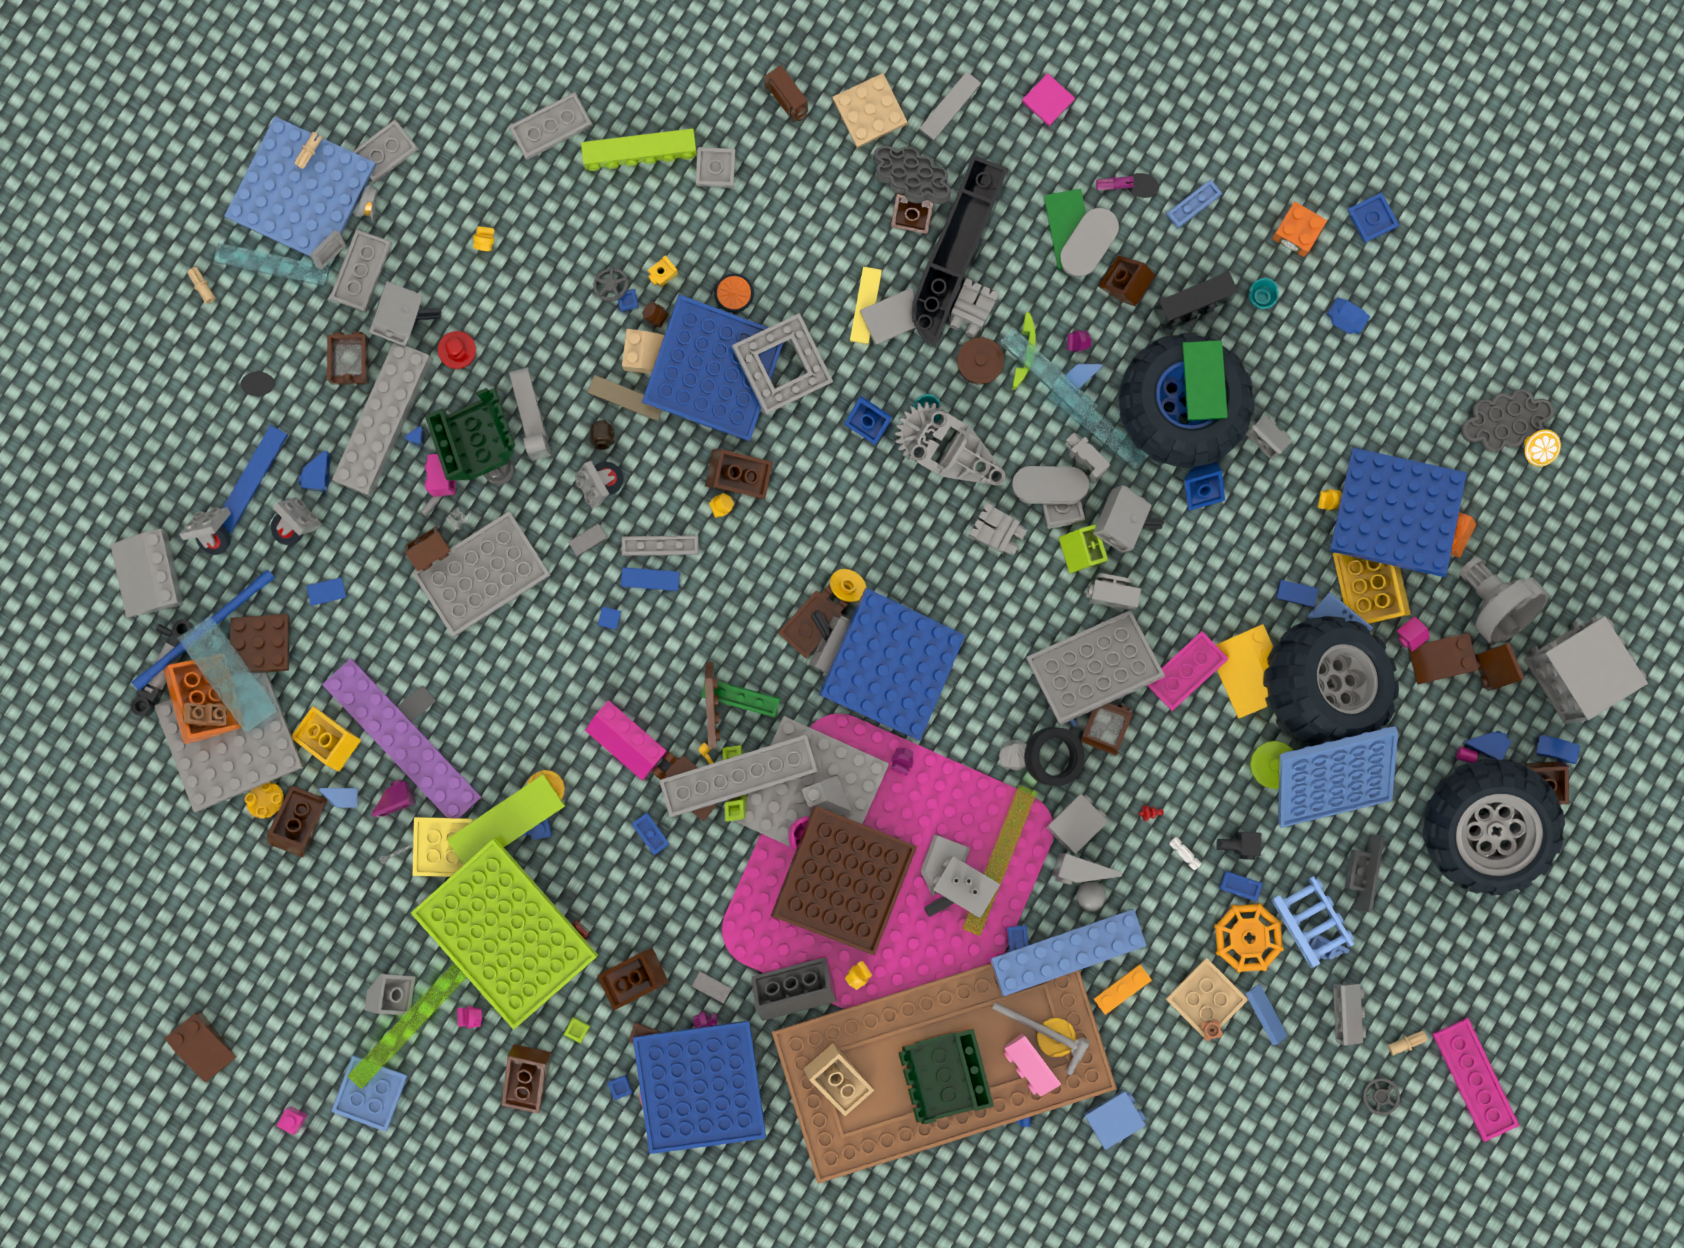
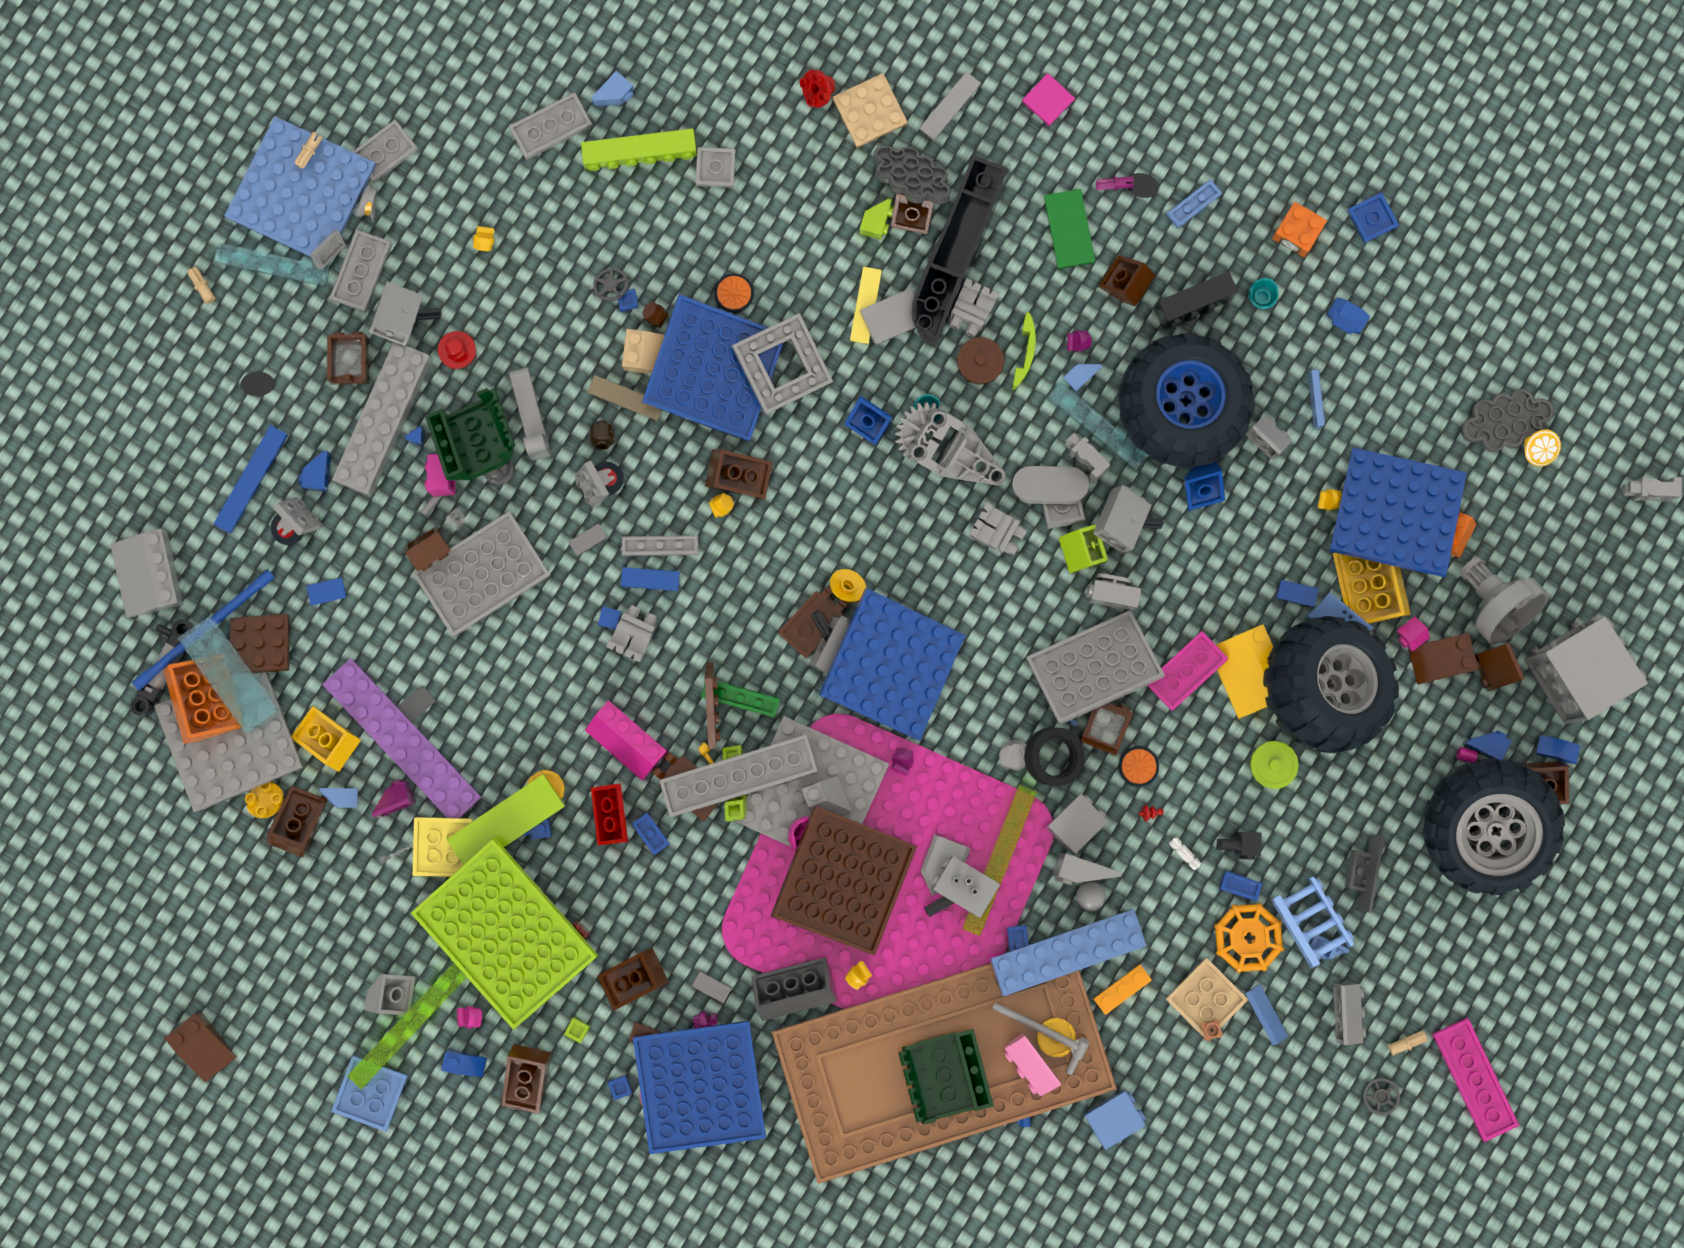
(205, 714): medium nougat slope -> none
(208, 530): light grey plate -> none
(292, 1120): dark pink brick -> none
(464, 1063): none -> blue slope
(609, 814): none -> red slope
(613, 91): none -> medium blue slope
(638, 630): none -> light grey hips
(669, 273): yellow brick -> none
(787, 93): reddish brown window -> none
(817, 88): none -> red plate
(838, 1079): tan slope -> none
(875, 220): none -> lime slope
(1048, 374): clear light blue plate -> none
(1089, 242): light grey tile -> none
(1138, 766): none -> orange wheel
(1204, 380): green tile -> none
(1316, 399): none -> medium blue tile
(1337, 776): medium blue plate -> none
(1653, 489): none -> light grey hips

